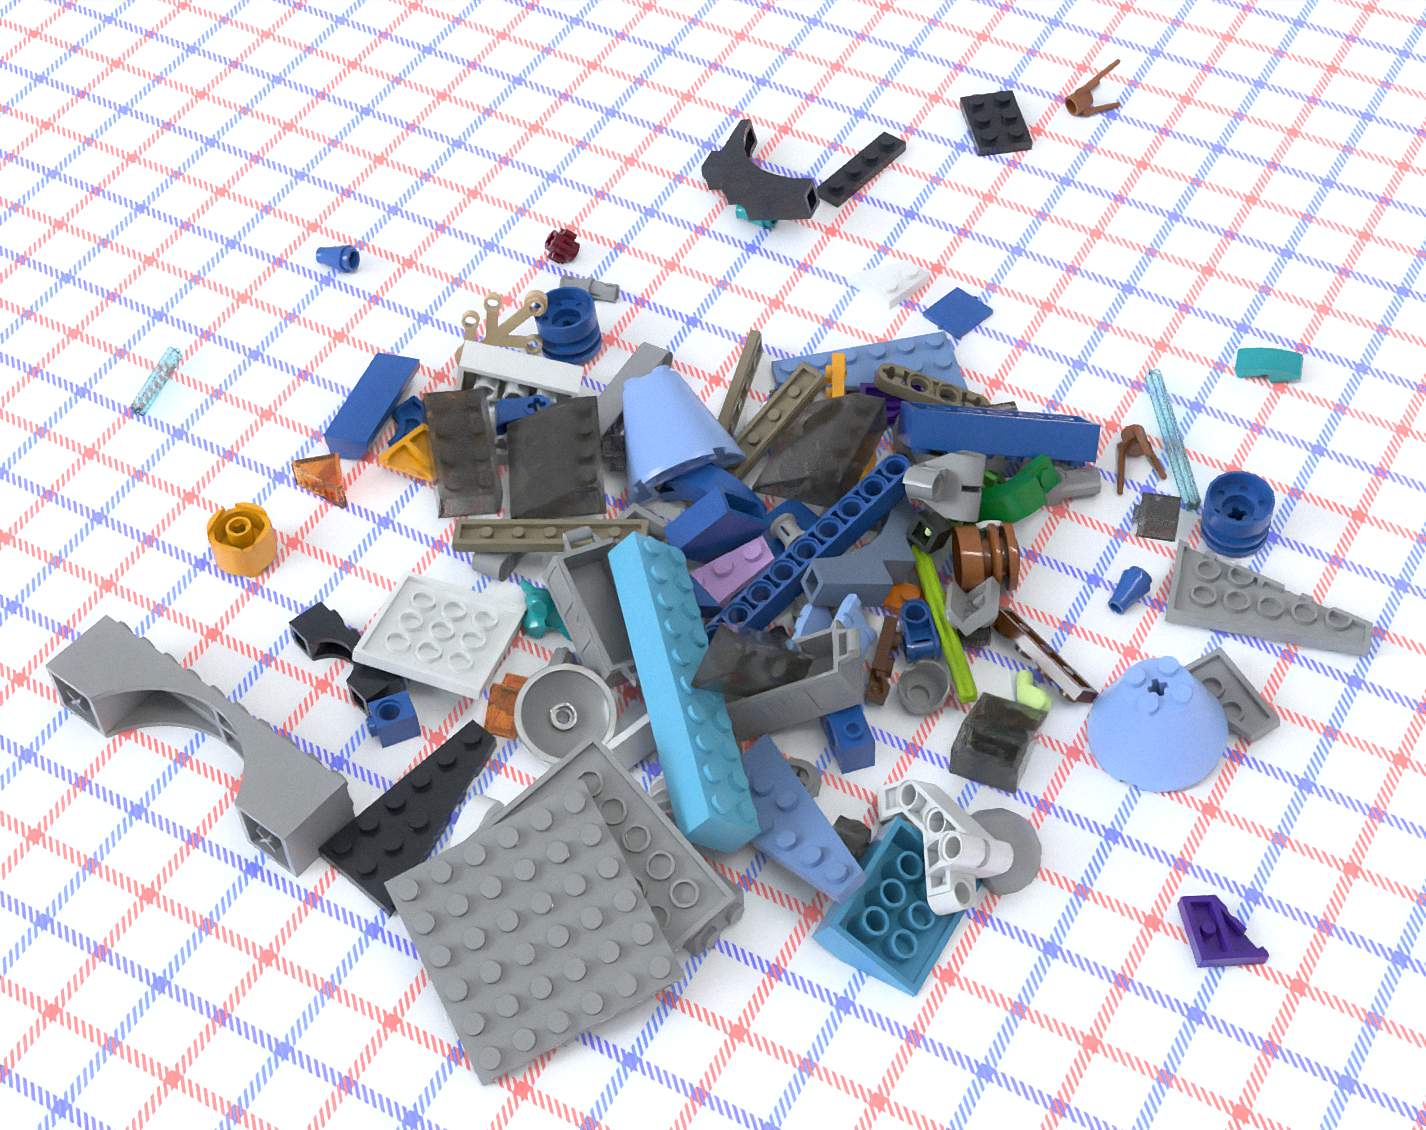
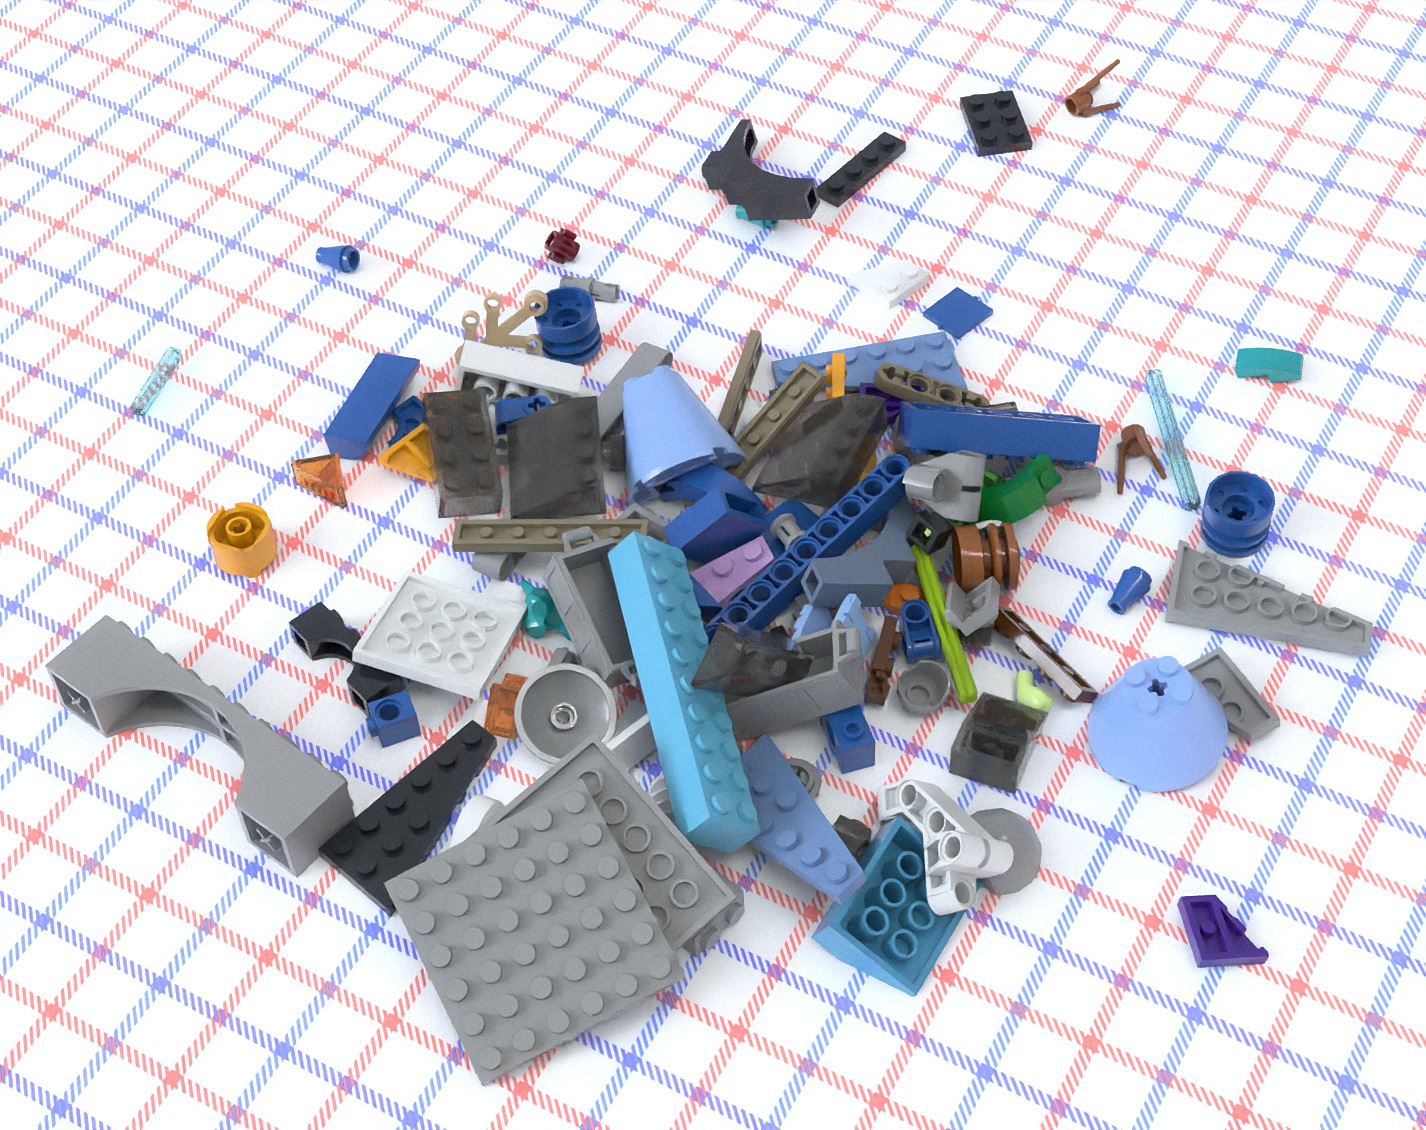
(1157, 516): clear smoke brick -> none

